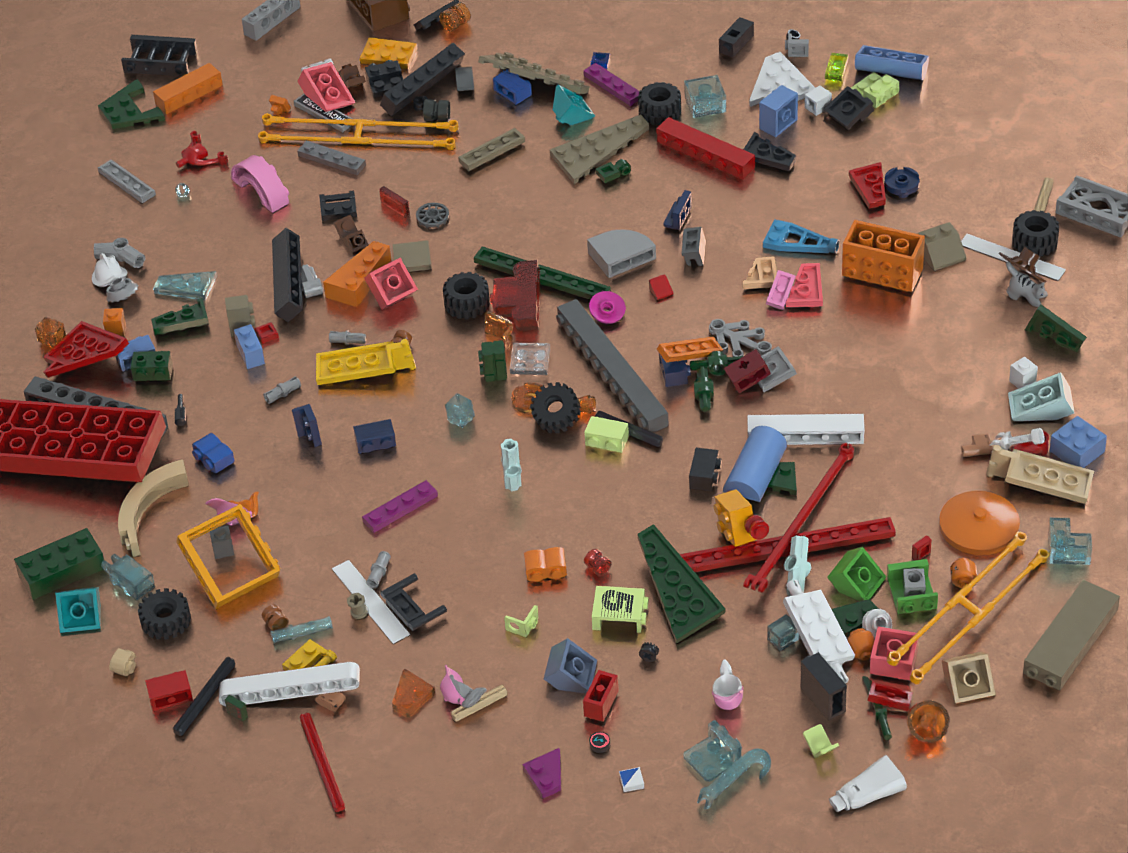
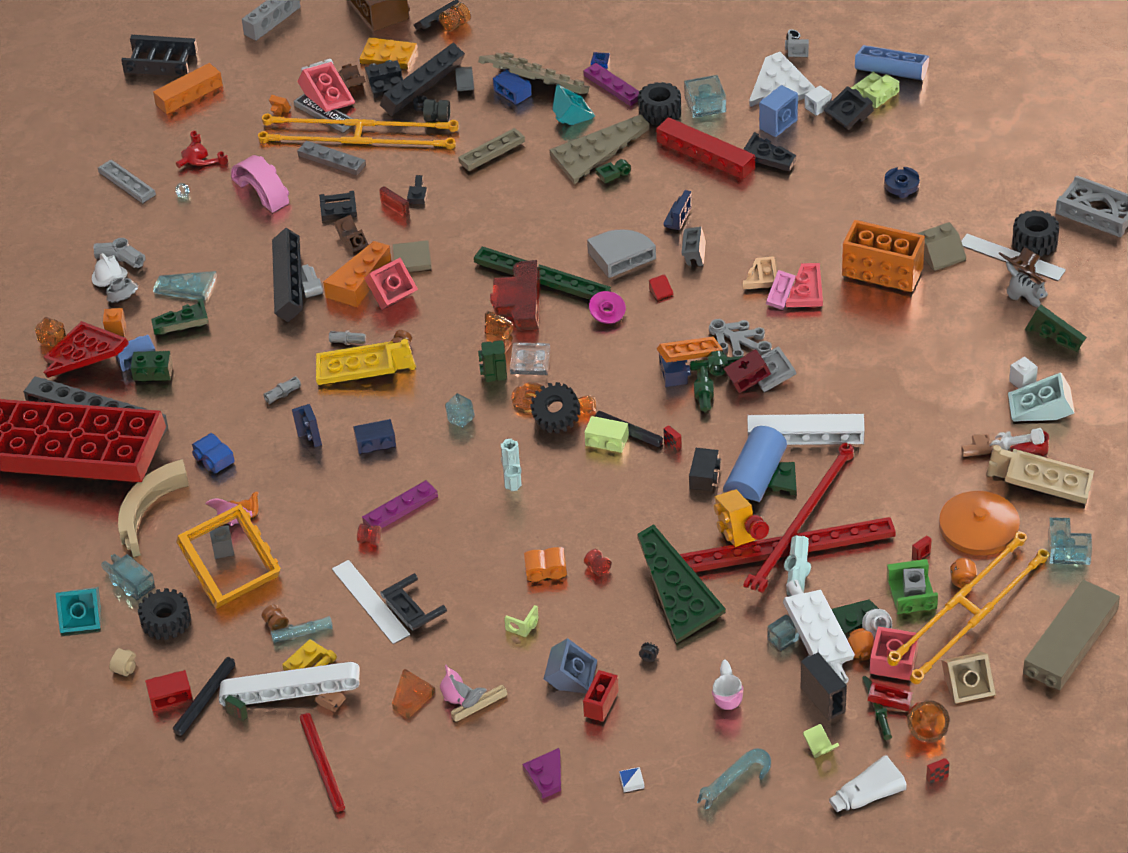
(59, 563): dark green brick -> none
(122, 111): dark green wing -> none
(180, 412): black axle -> none
(239, 312): dark tan brick -> none
(249, 346): medium blue brick -> none
(266, 333): red tile -> none
(357, 604): dark tan bush -> none
(369, 534): none -> clear red wheel
(378, 569): light grey pin -> none
(418, 193): none -> black plate
(432, 215): dark grey wheel -> none
(466, 295): black tyre -> none
(599, 742): black tile -> none
(612, 366): dark grey brick -> none
(619, 605): yellowish green panel -> none
(672, 438): none -> red tile
(715, 753): clear light blue bracket -> none
(736, 37): black brick -> none
(779, 231): dark azure plate -> none
(836, 67): clear neon green plate -> none
(857, 575): bright green slope -> none
(869, 184): red wing -> none
(937, 770): none -> red tile
(1044, 194): tan axle -> none
(1078, 443): medium blue brick -> none

